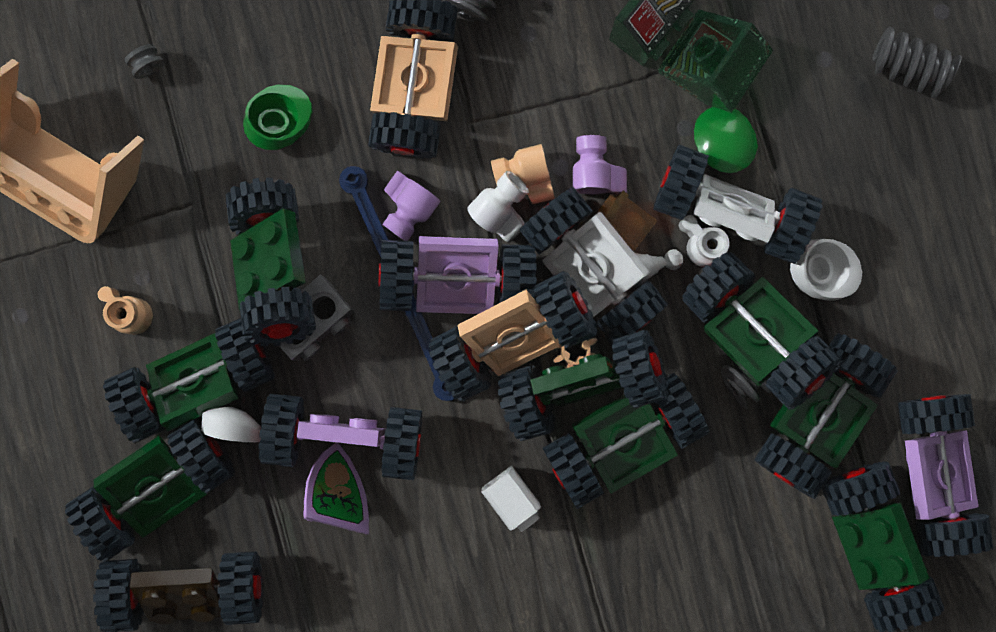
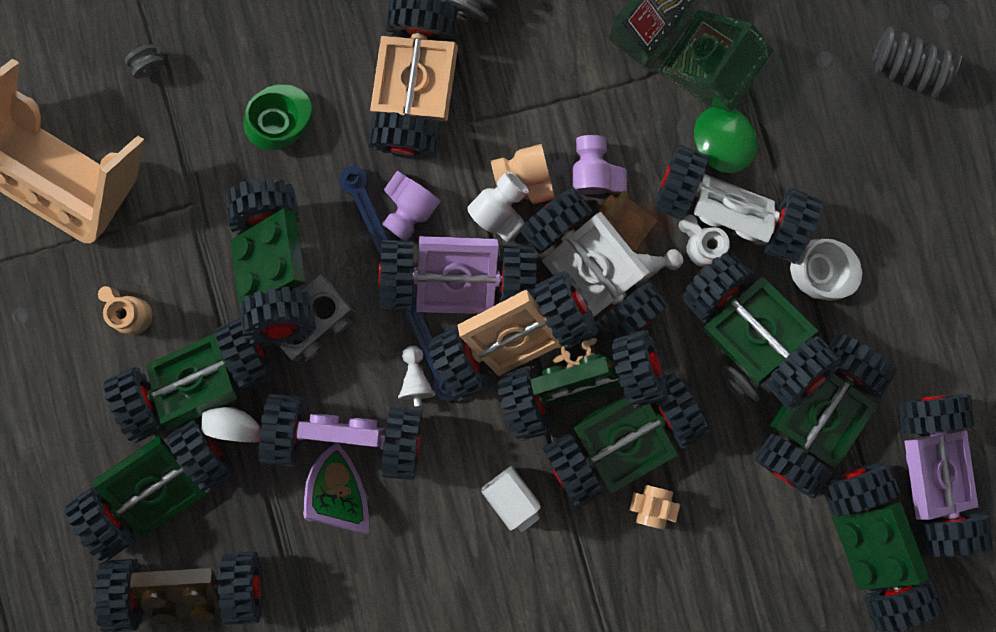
(415, 383): none -> white piece
(654, 507): none -> light nougat gear

